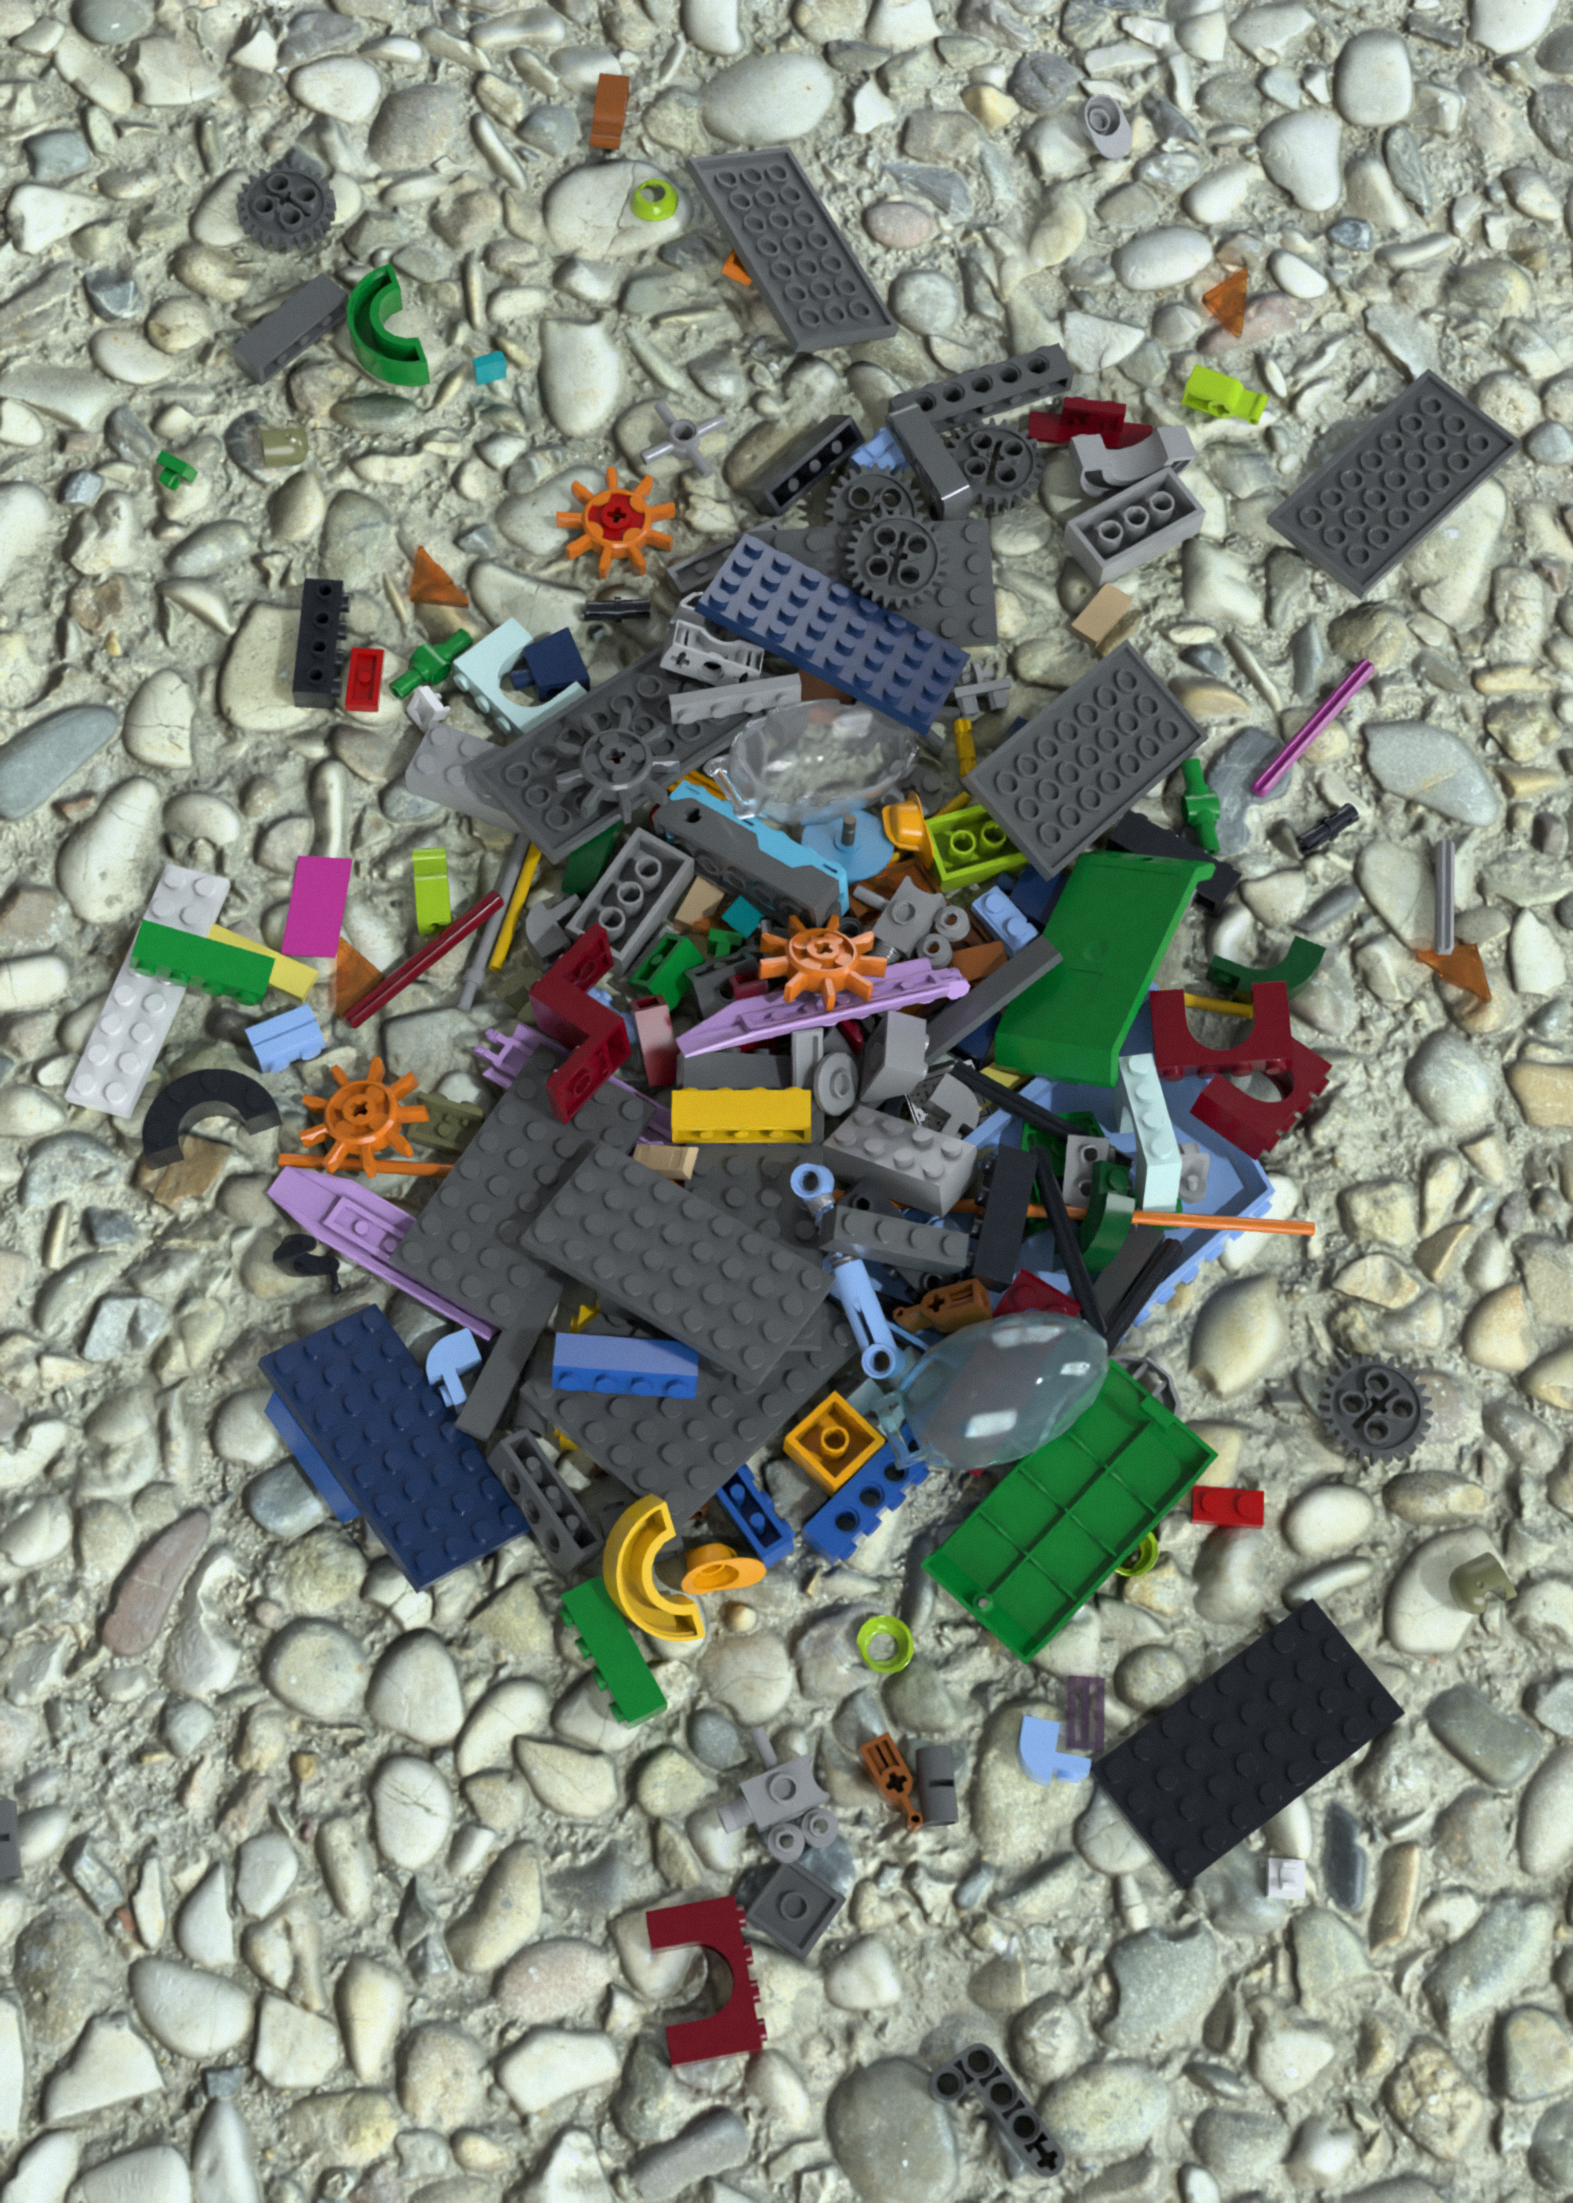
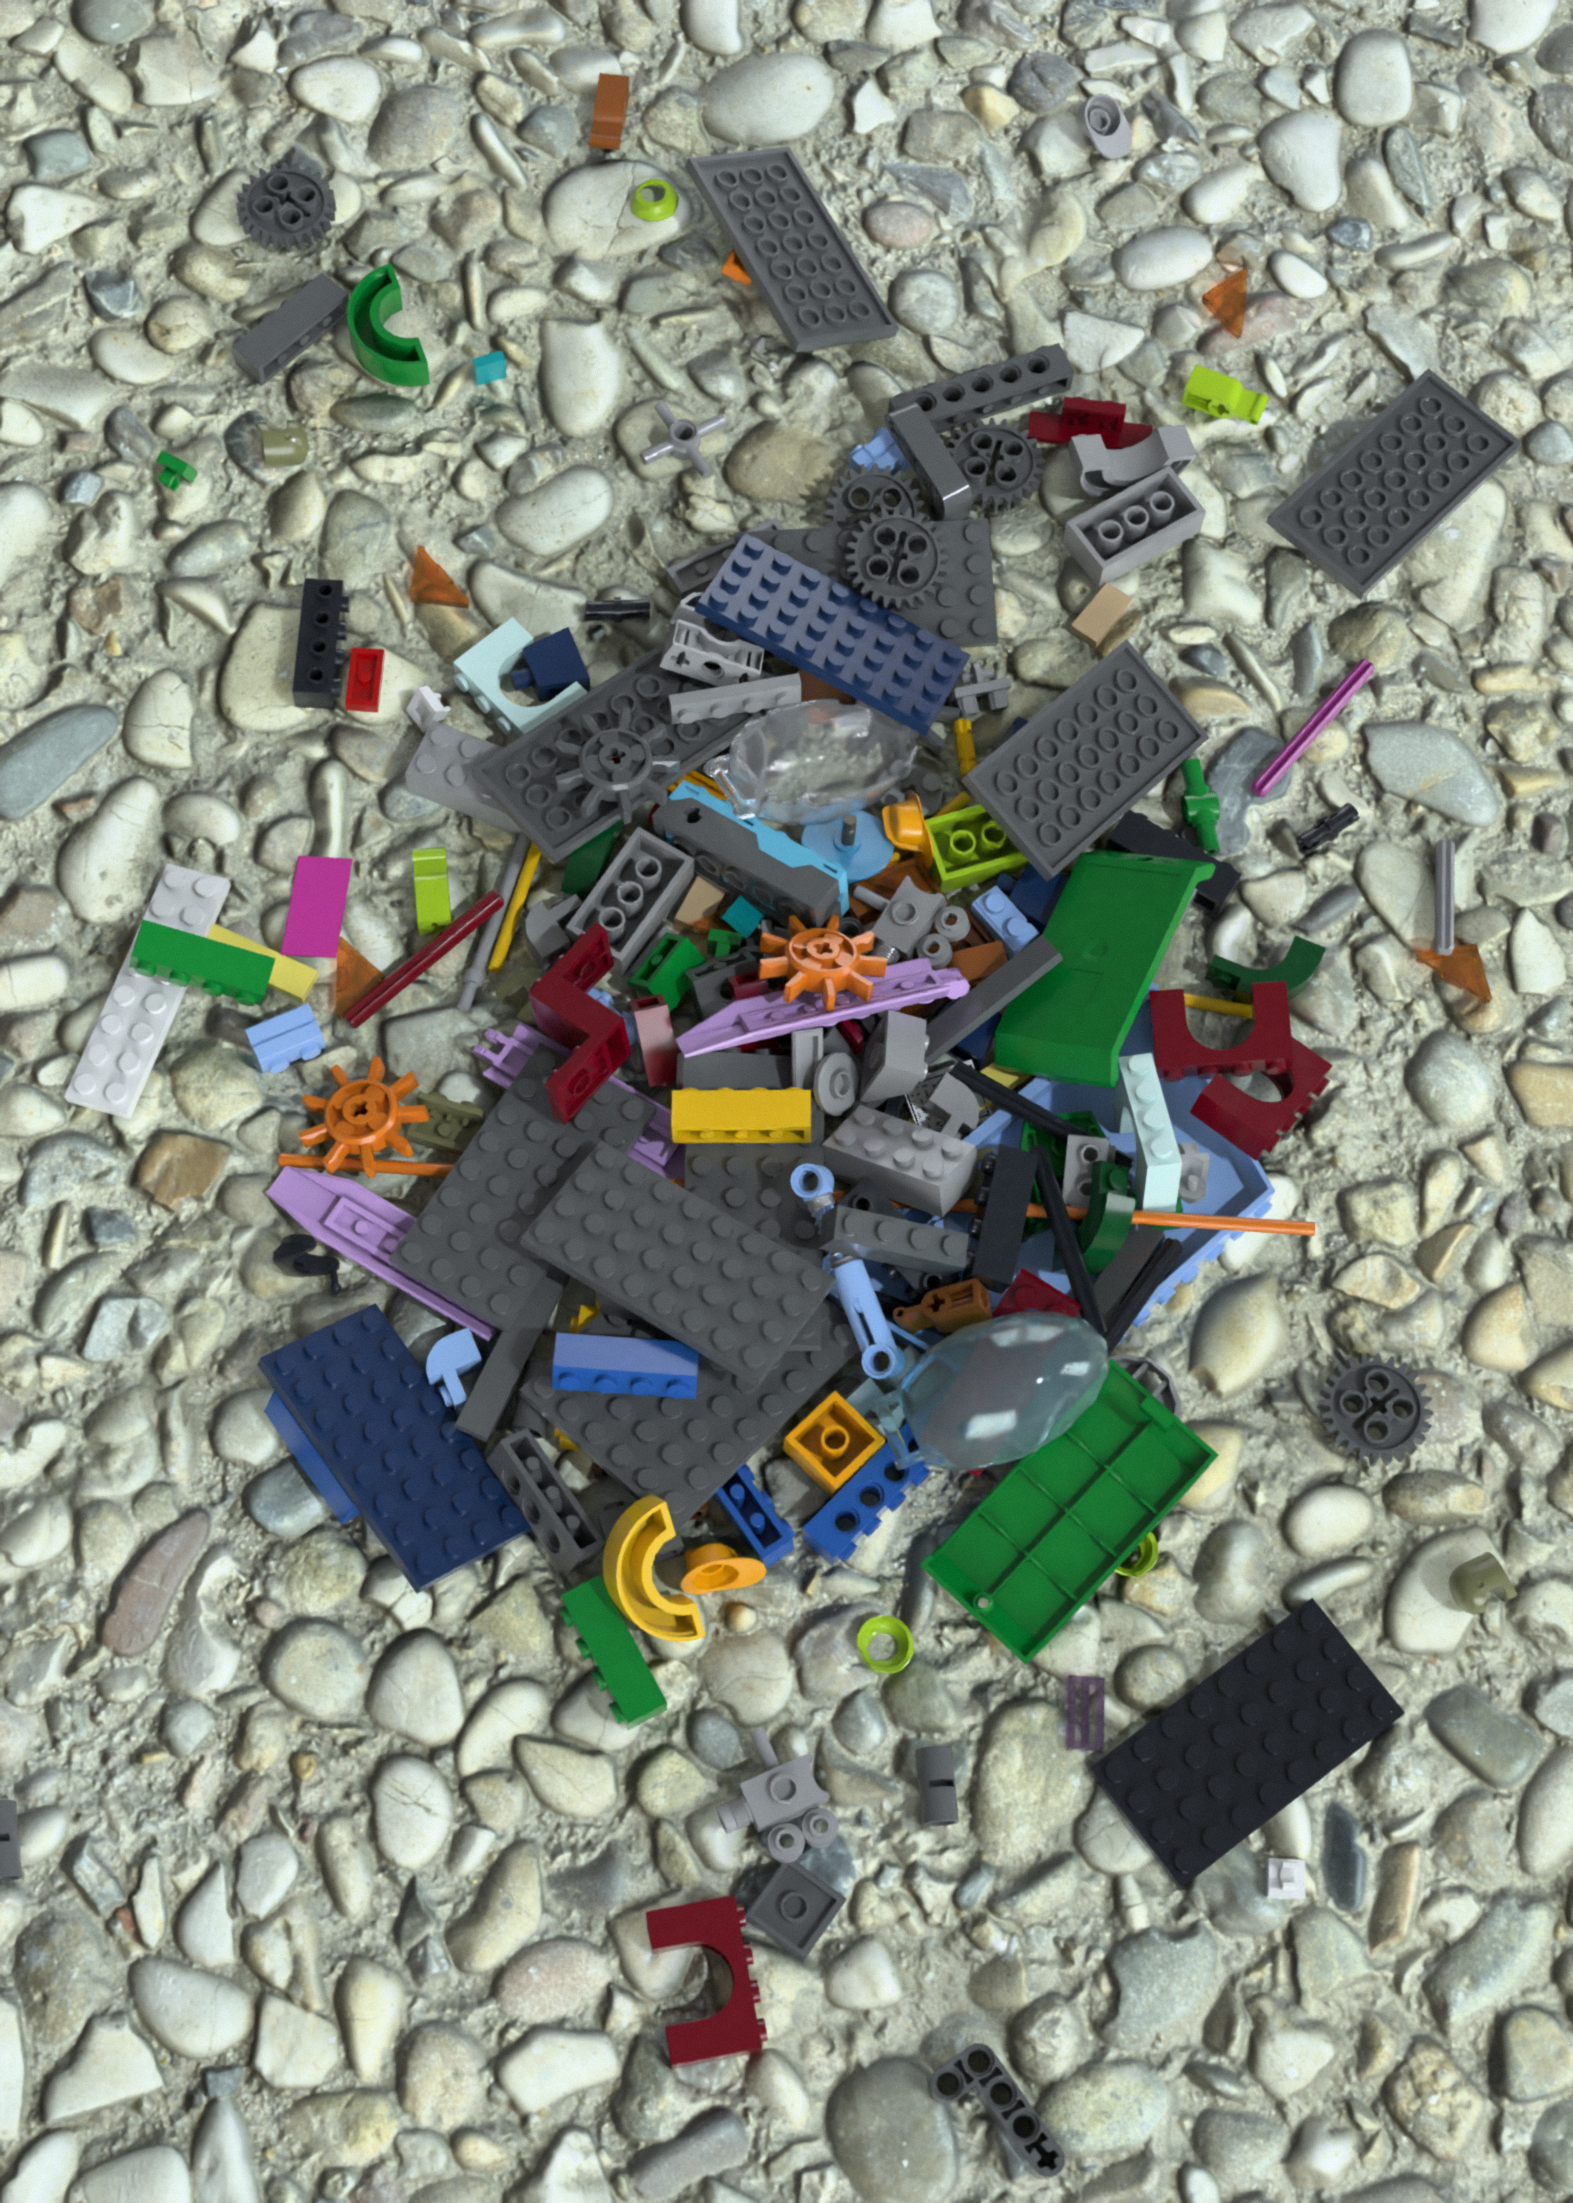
(199, 1097): black brick -> none
(430, 664): green pin -> none
(616, 523): orange gear -> none
(667, 1160): tan tile -> none
(804, 465): black brick -> none
(884, 1762): dark orange piece -> none
(1038, 1757): light blue brick -> none
(1227, 1507): red plate -> none

